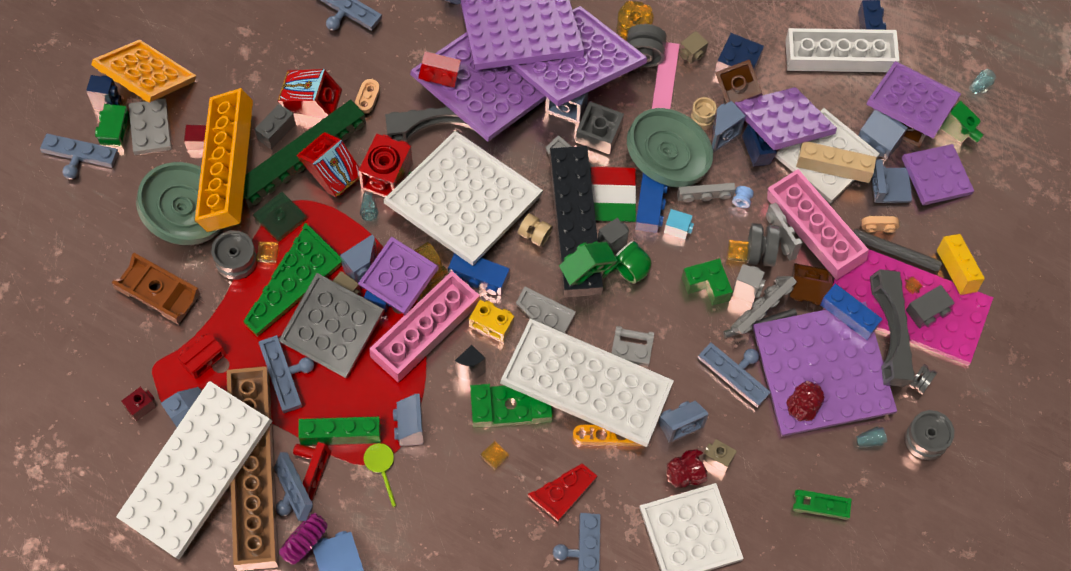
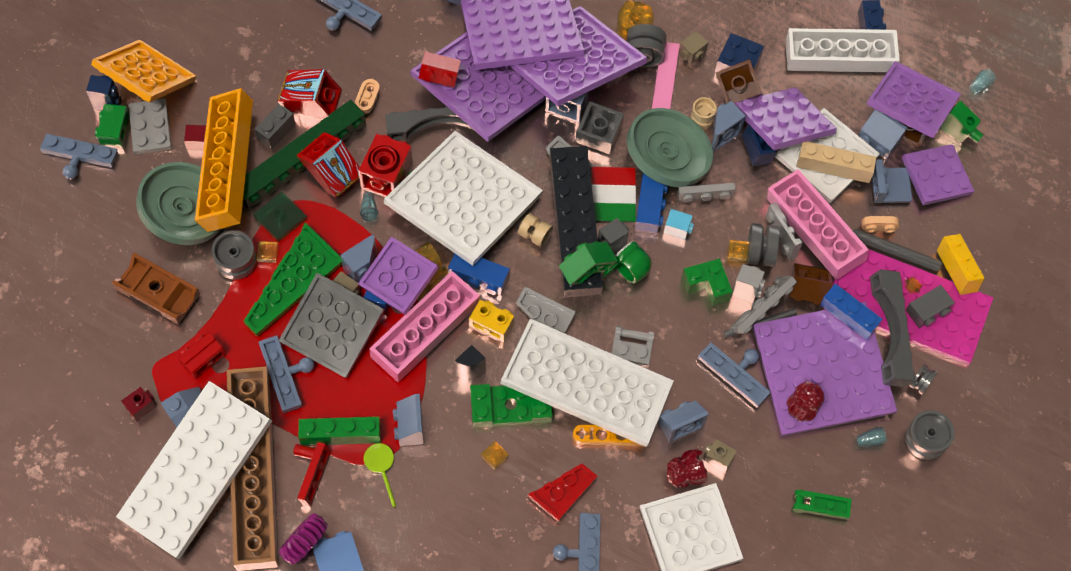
(295, 492): sand blue plate -> none
(743, 197): light blue wheel -> none

